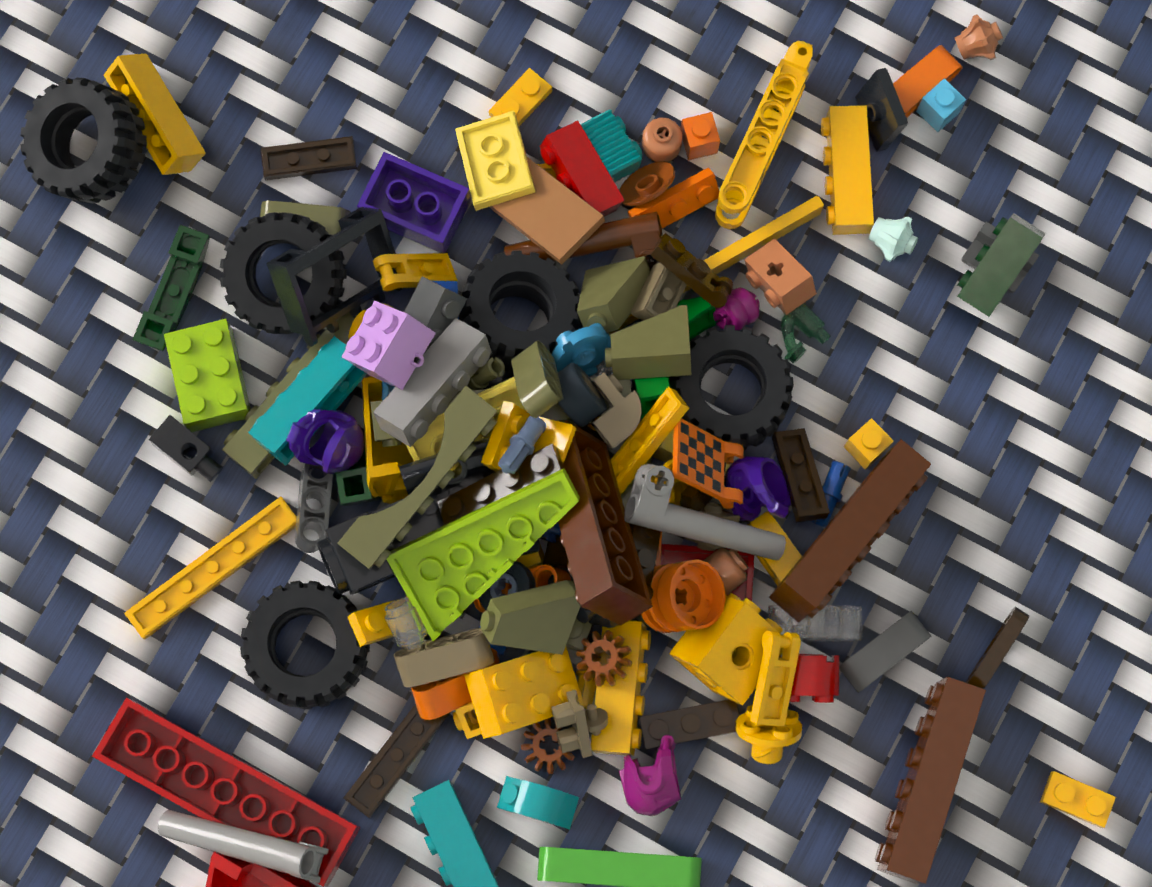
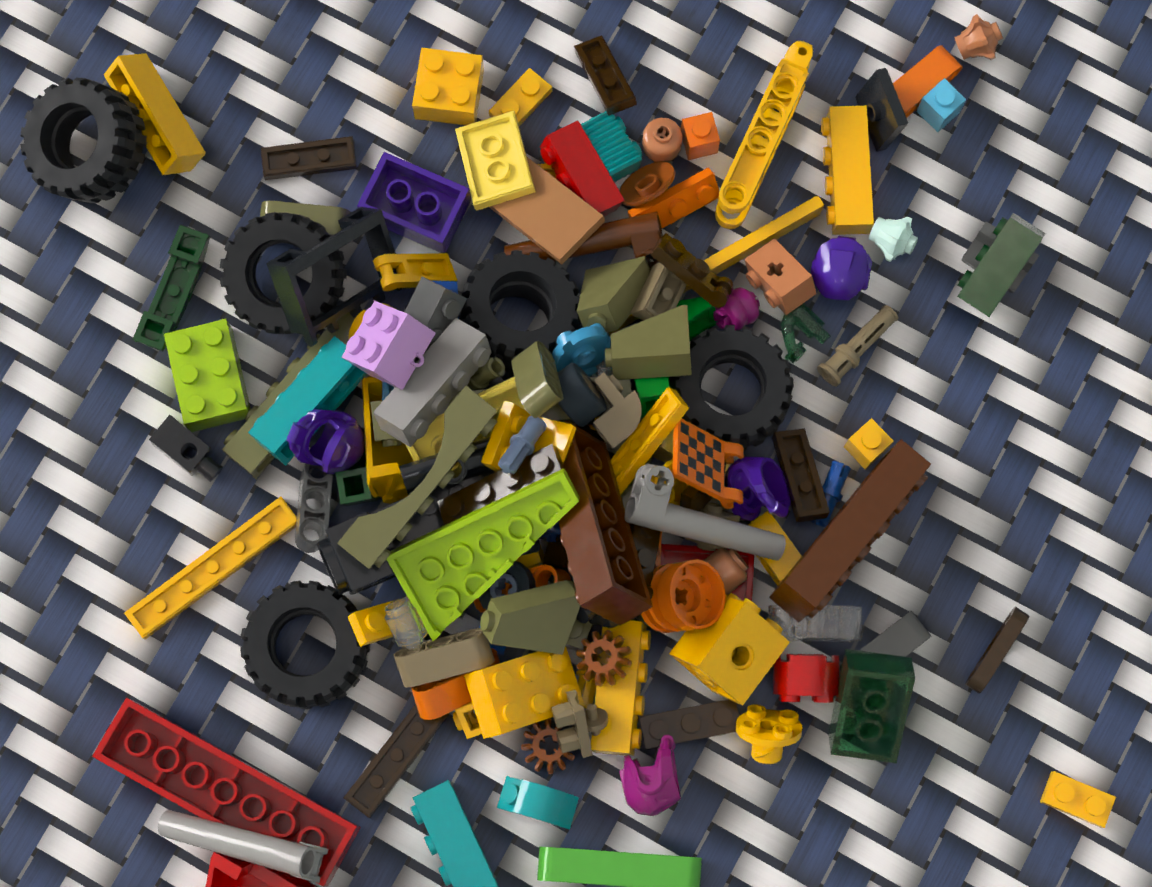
(448, 86): none -> yellow brick
(605, 75): none -> dark brown tile
(775, 678): yellow plate -> none
(841, 268): none -> dark purple helmet
(849, 354): none -> dark tan pin
(871, 705): none -> clear green brick
(930, 780): reddish brown brick -> none

